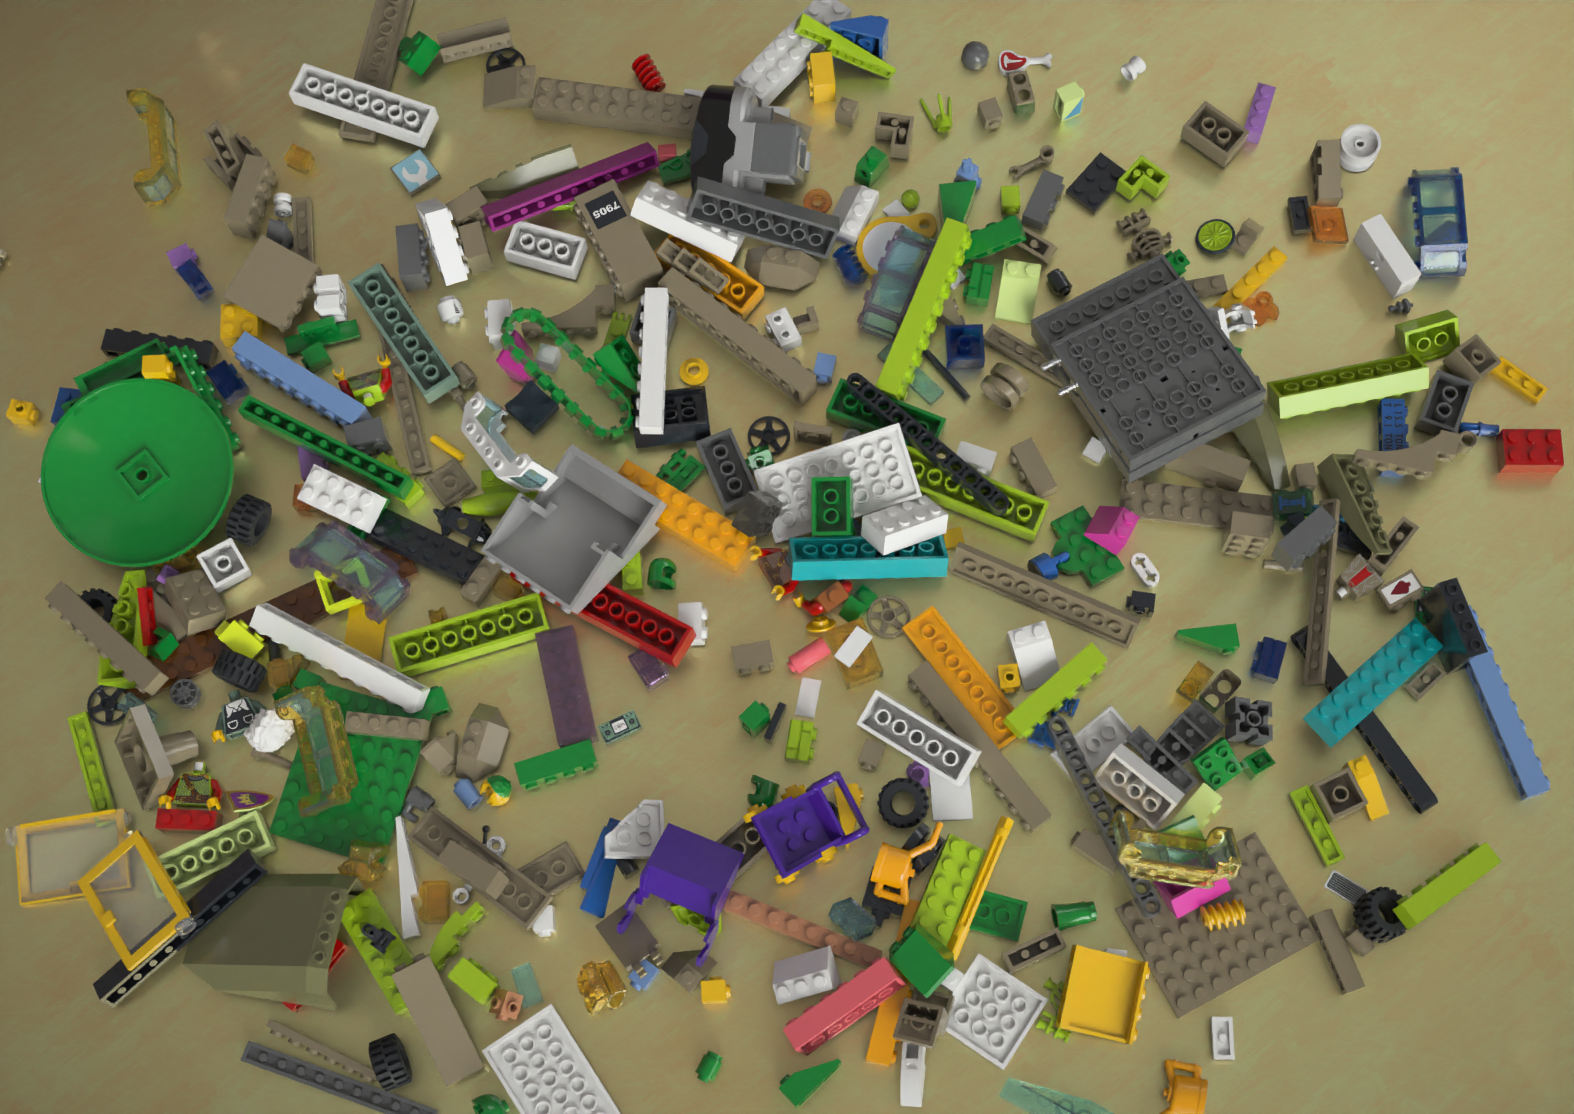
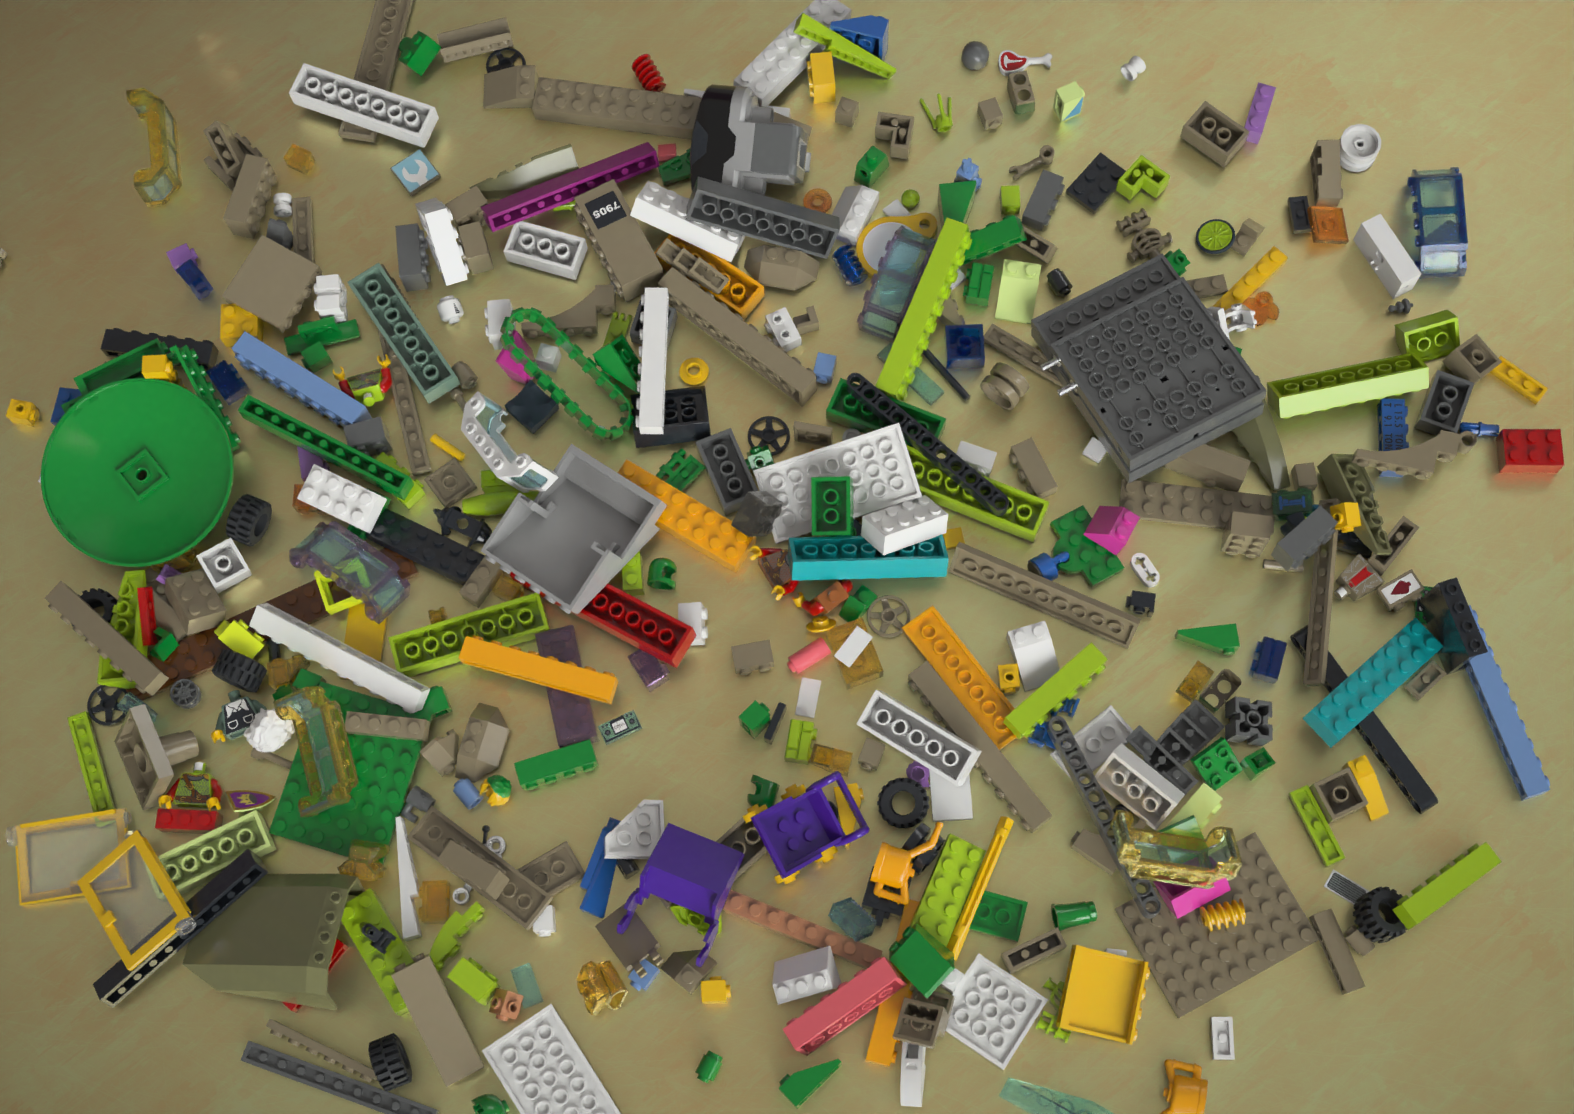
(538, 669): none -> light orange brick
(831, 759): none -> clear yellow slope
(1346, 515): none -> yellow brick

